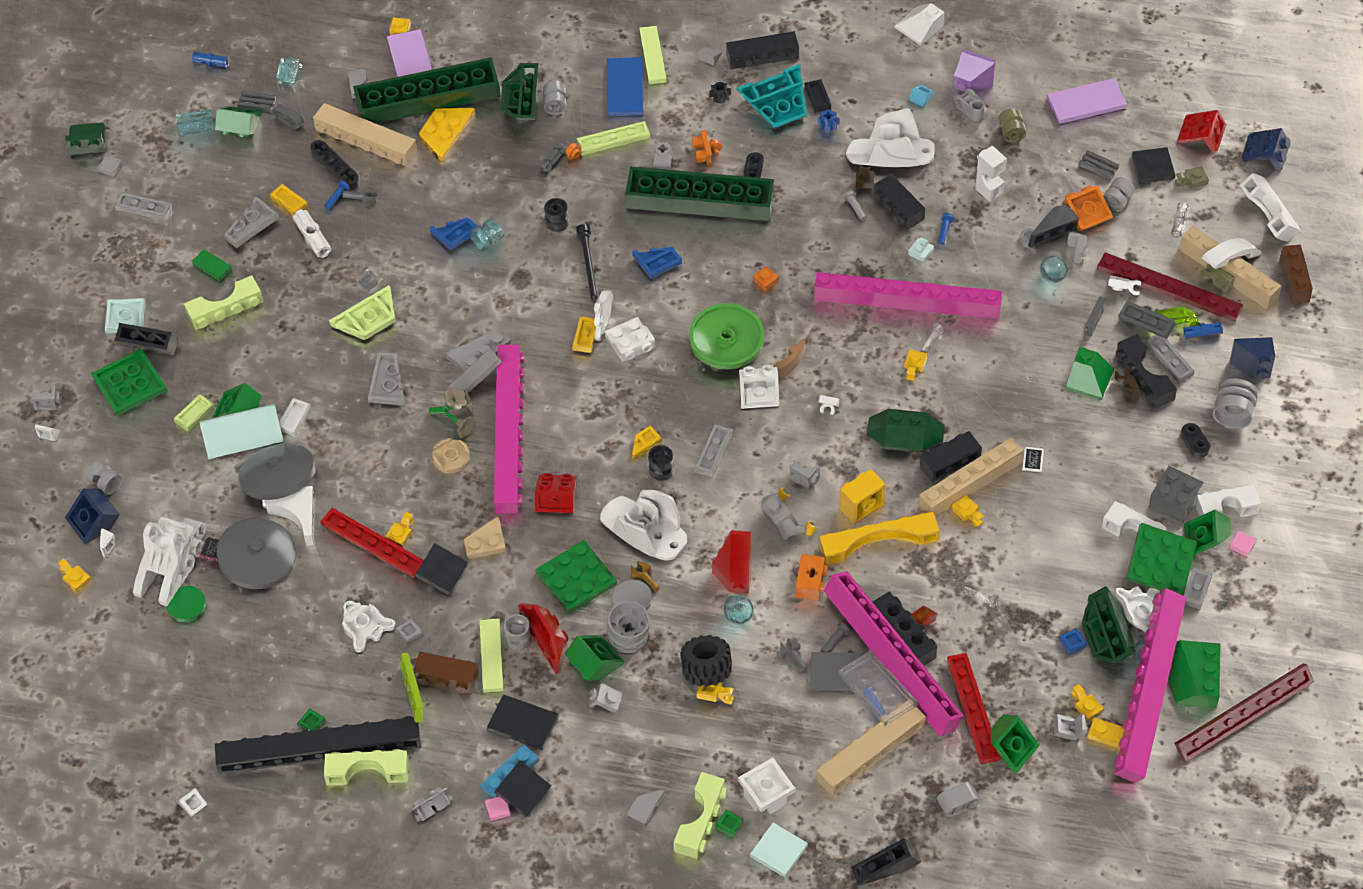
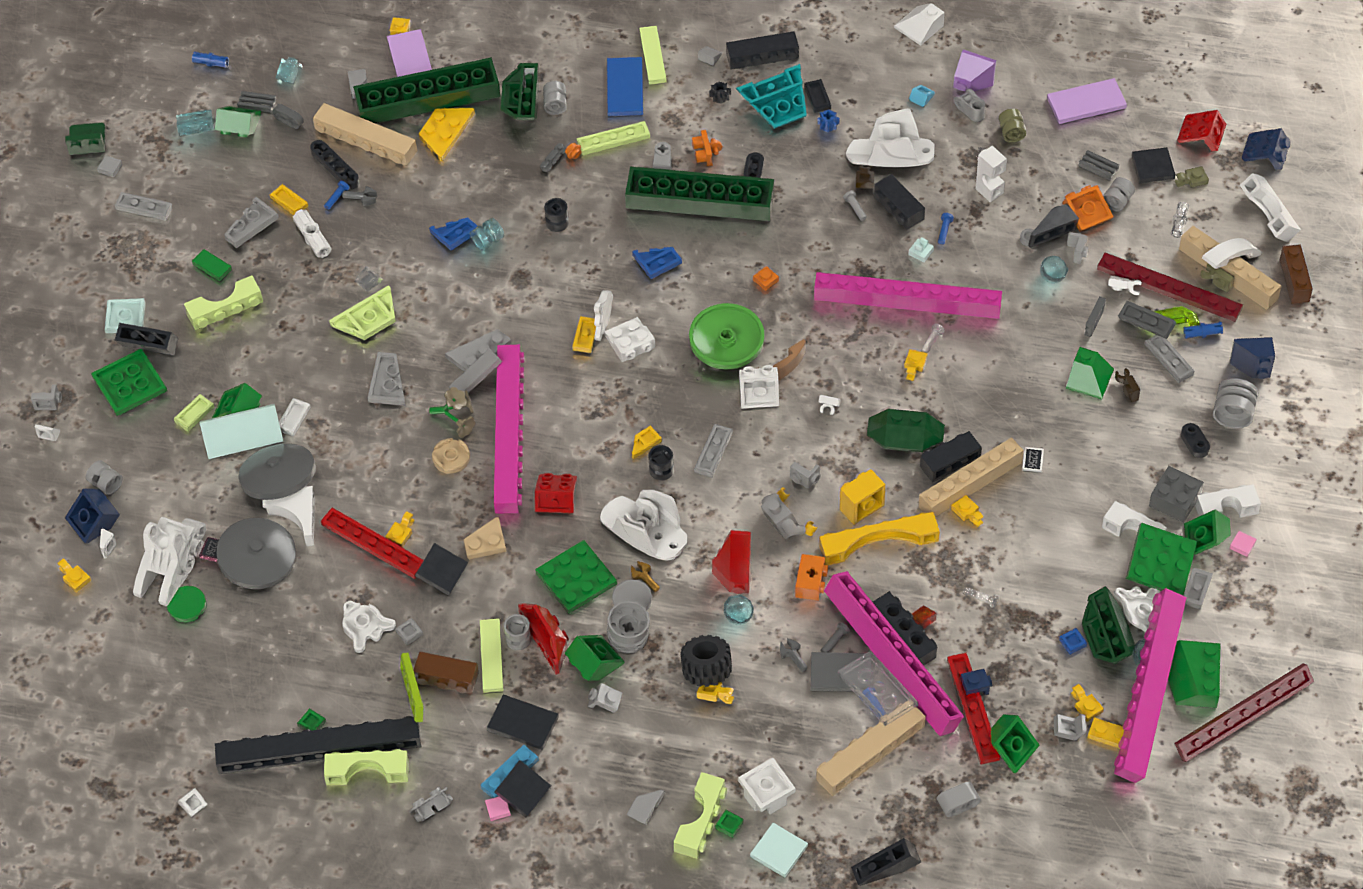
(583, 232): black piece -> none
(976, 682): none -> dark blue bracket
(1157, 388): black arch -> none

